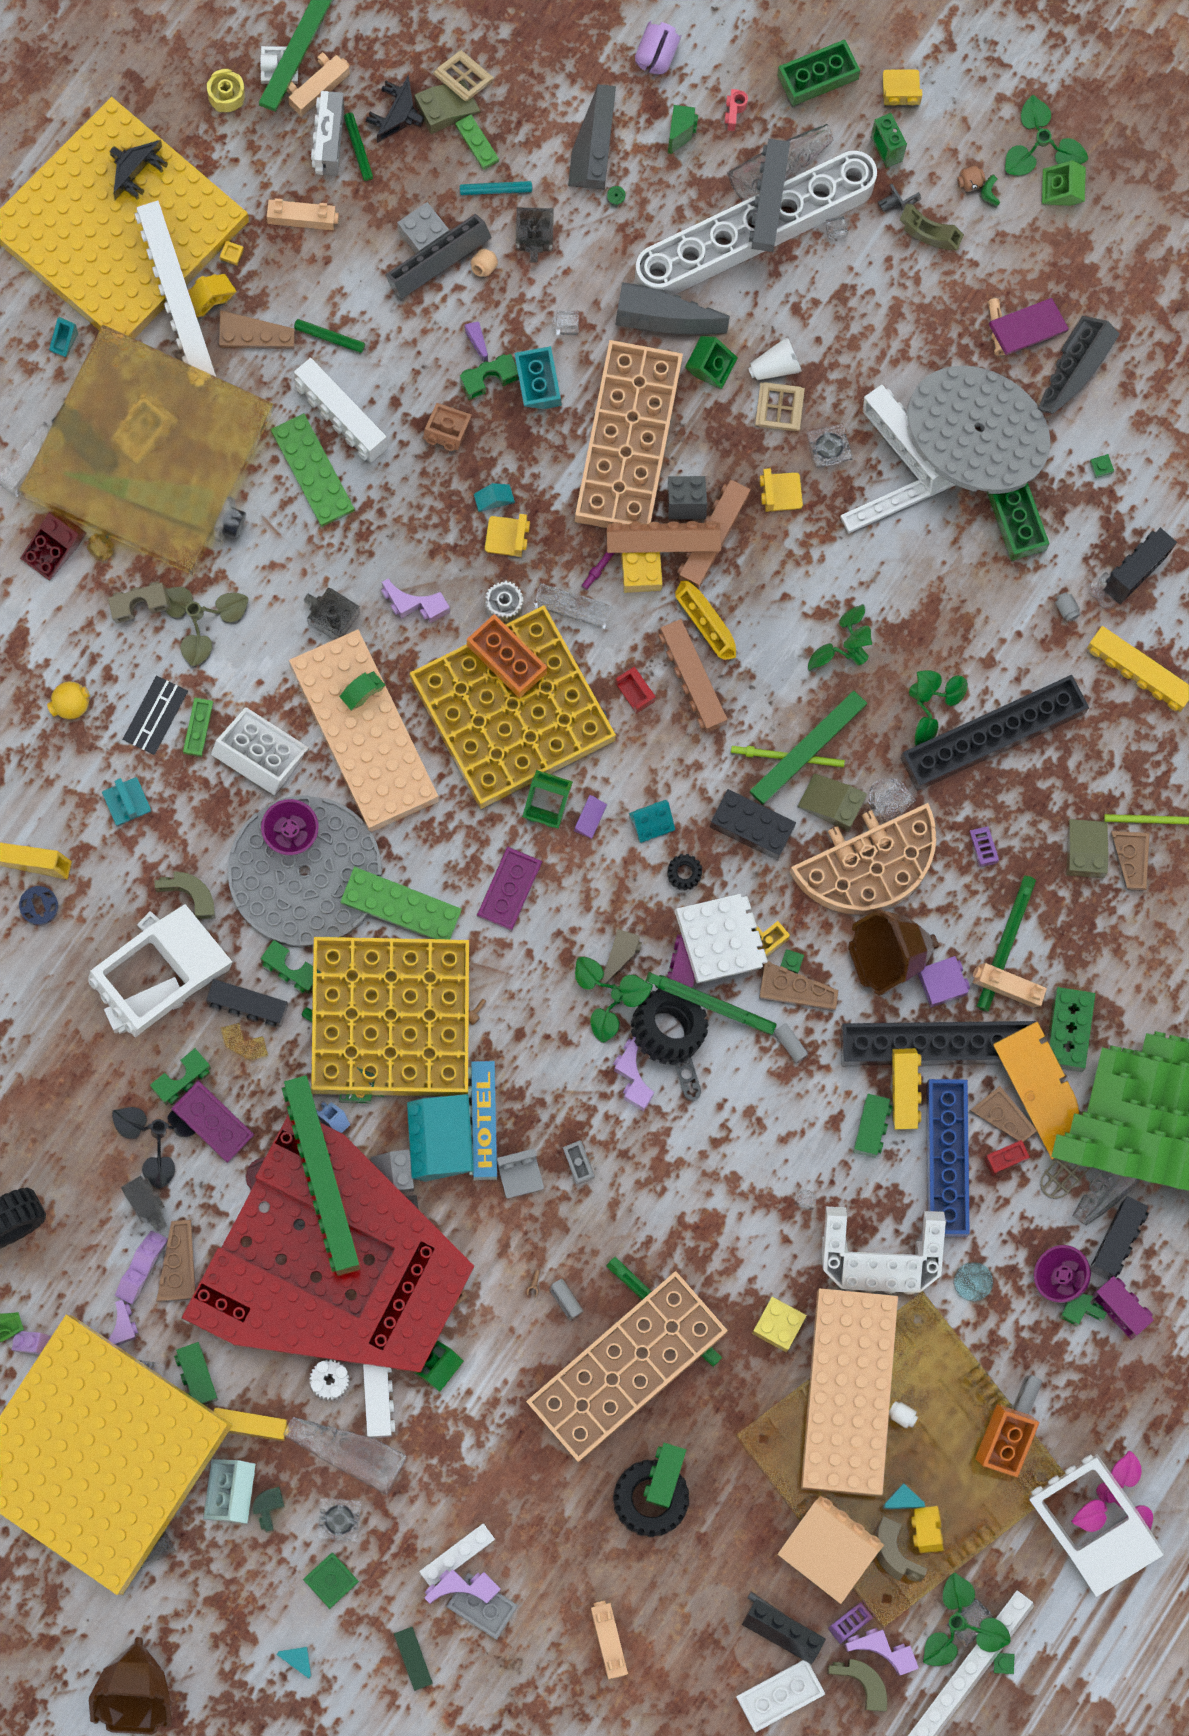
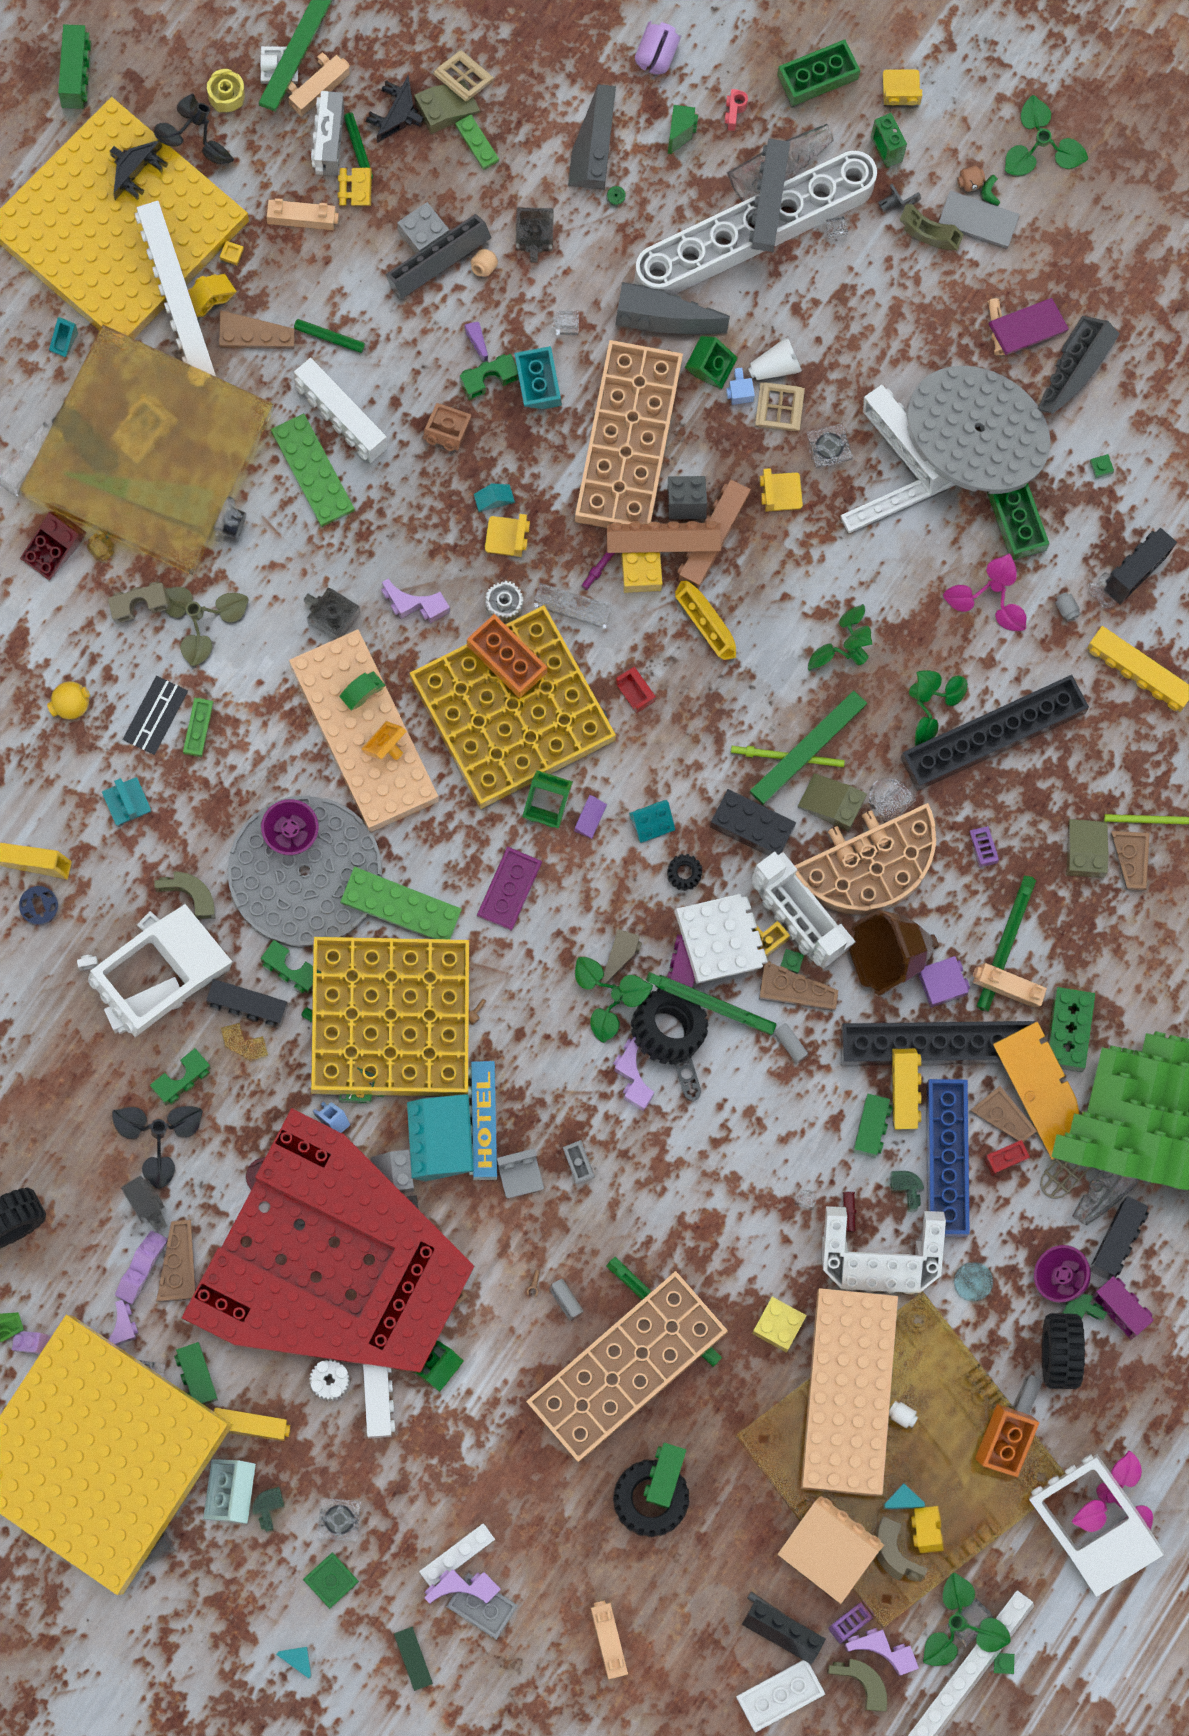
(74, 66): none -> green brick
(87, 962): none -> white plate
(131, 1694): reddish brown piece -> none
(198, 114): none -> black plant
(212, 1121): magenta tile -> none
(259, 750): white slope -> none
(323, 1181): green brick -> none
(351, 1453): clear wedge -> none
(360, 187): none -> yellow plate
(385, 742): none -> light orange tile
(495, 188): teal axle -> none
(693, 676): nougat brick -> none
(740, 389): none -> light blue brick
(799, 911): none -> white wedge
(849, 1203): none -> dark red pin
(907, 1183): none -> clear green brick
(979, 219): none -> light grey tile
(1003, 574): none -> dark pink plant
(1063, 1351): none -> black tyre
(1064, 184): bright green slope -> none

